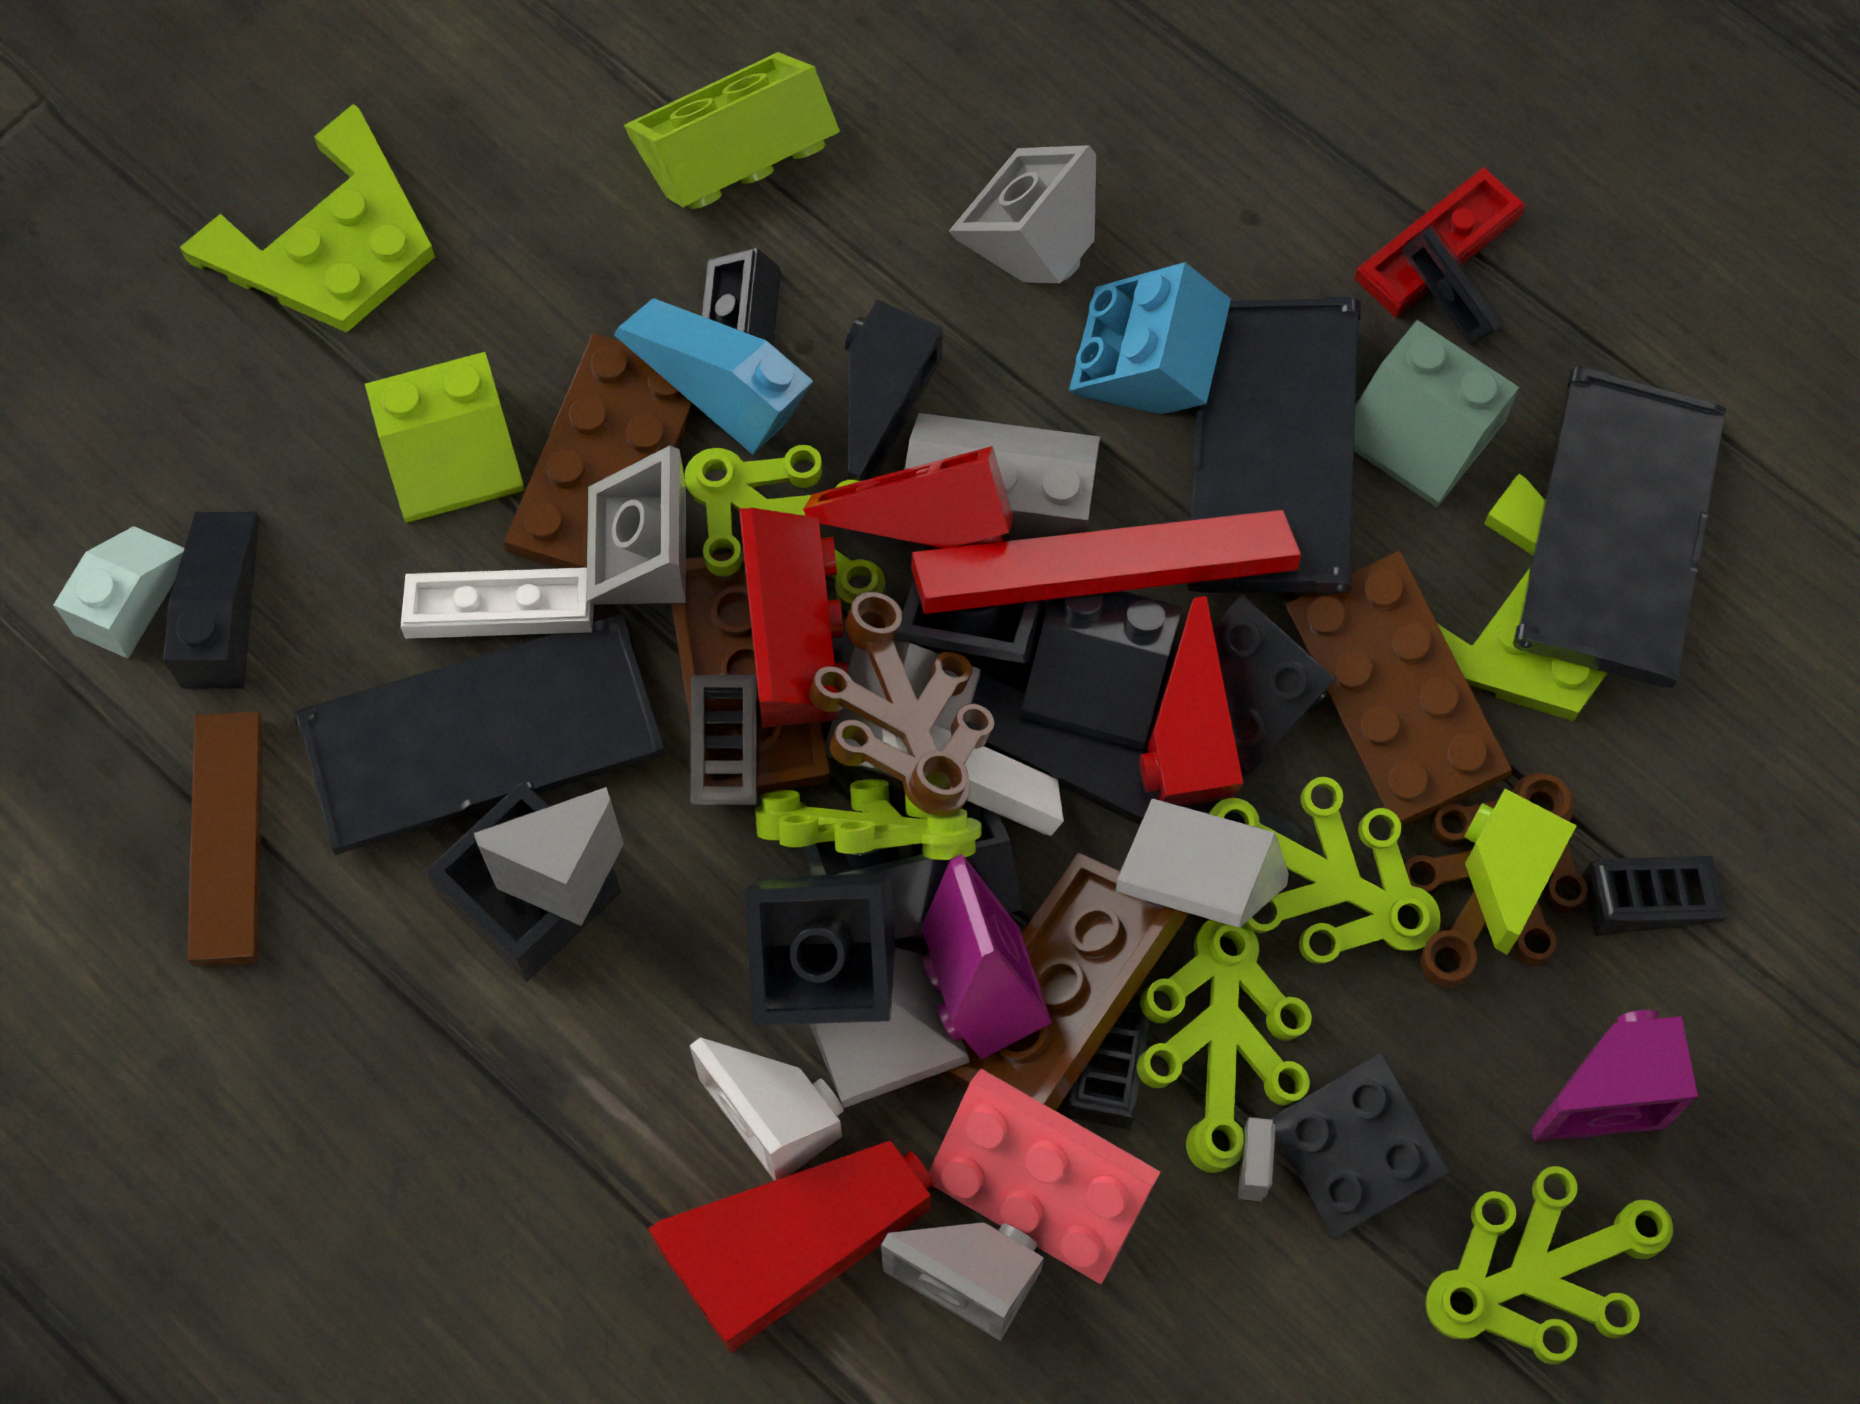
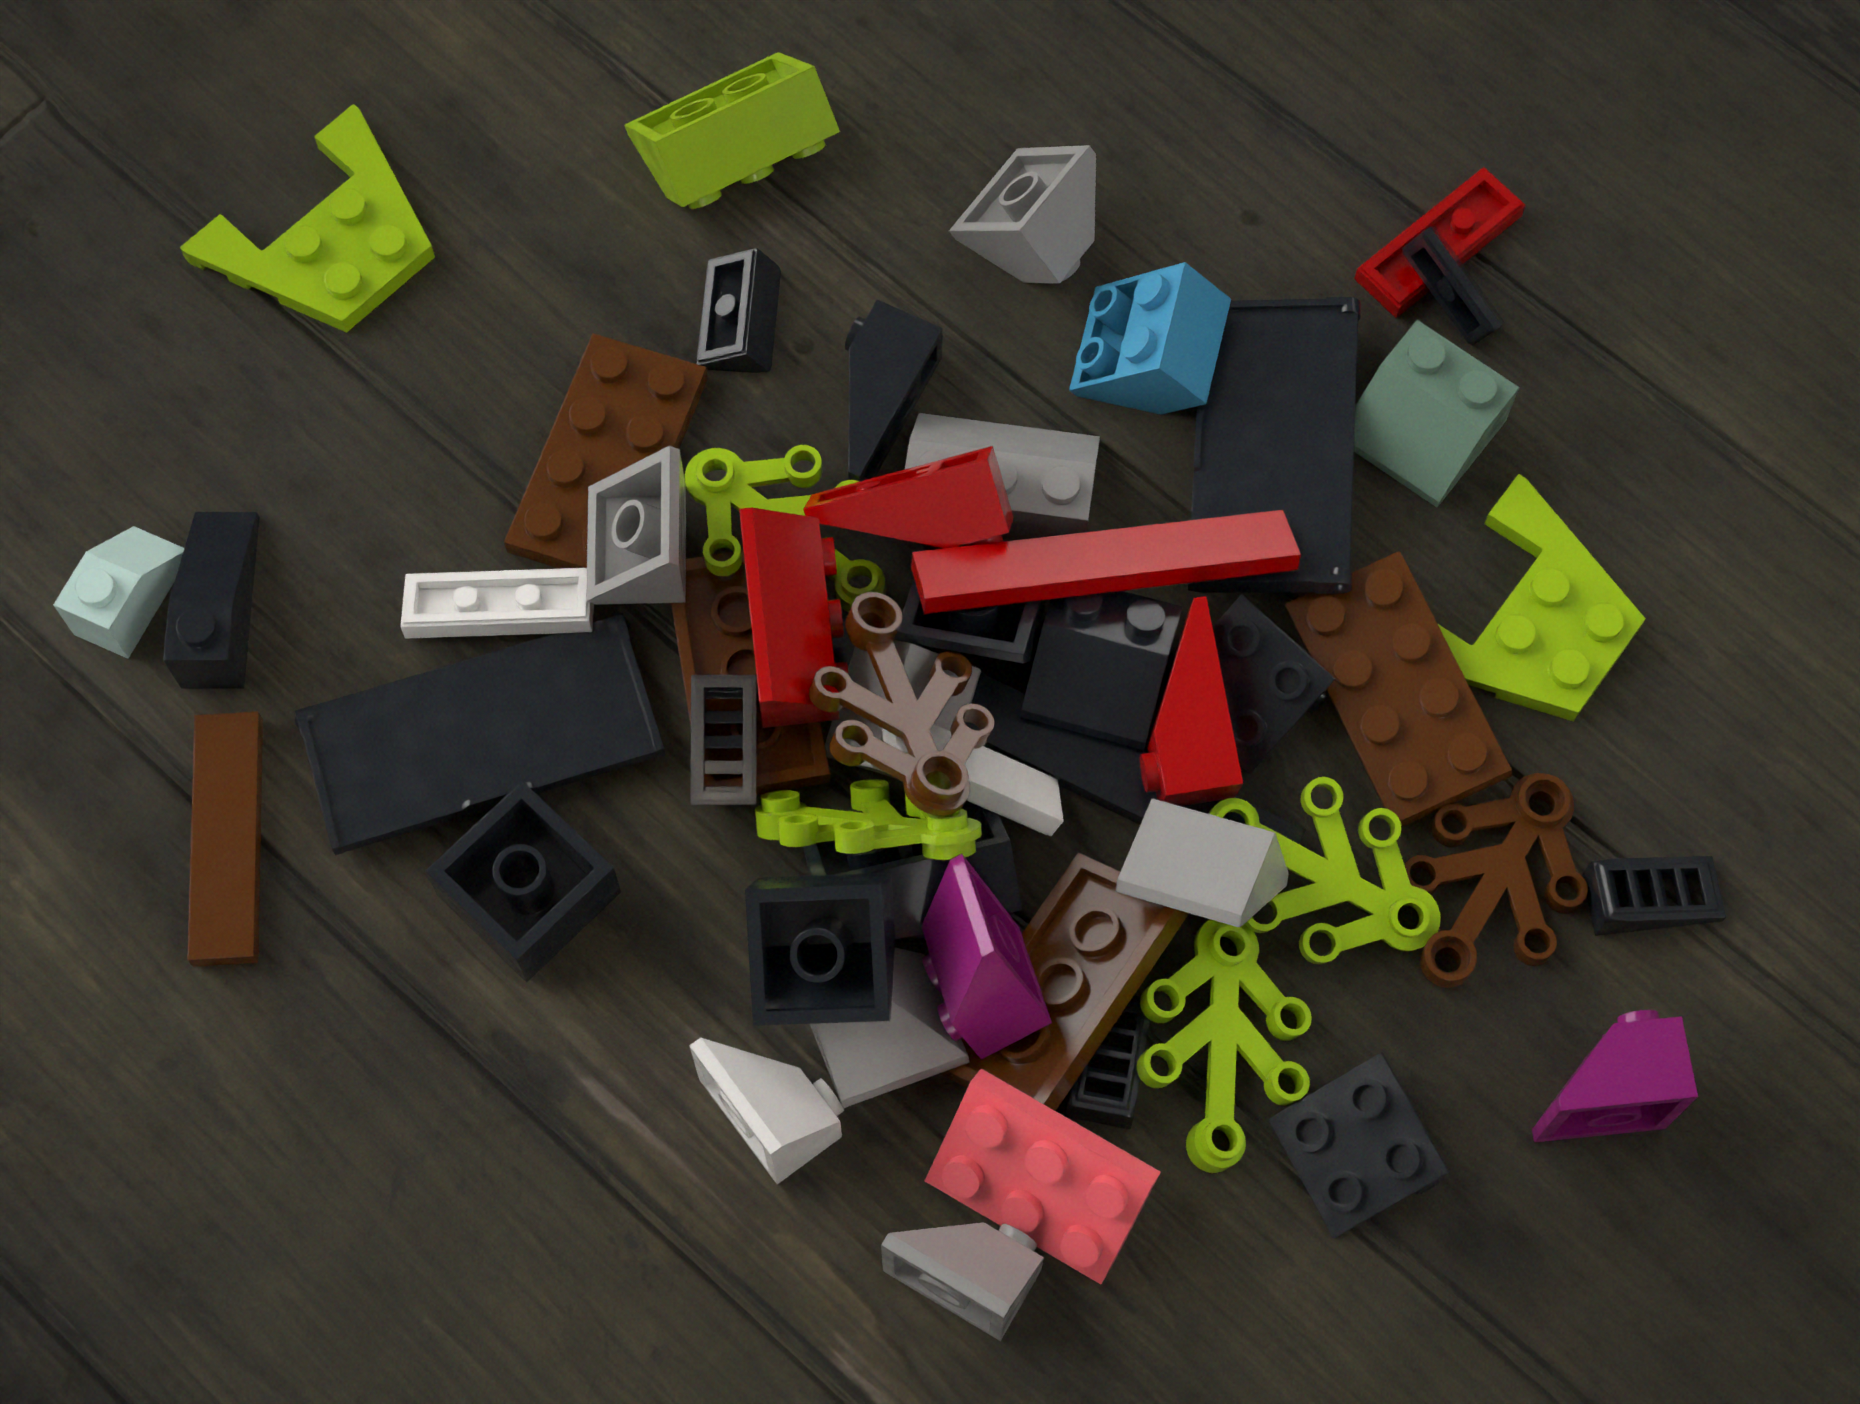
(444, 437): lime slope -> none
(555, 854): light grey slope -> none
(721, 370): dark azure slope -> none
(785, 1240): red slope -> none
(1257, 1159): light grey tile -> none
(1513, 861): lime slope -> none
(1540, 1272): lime plant -> none
(1621, 528): black door -> none

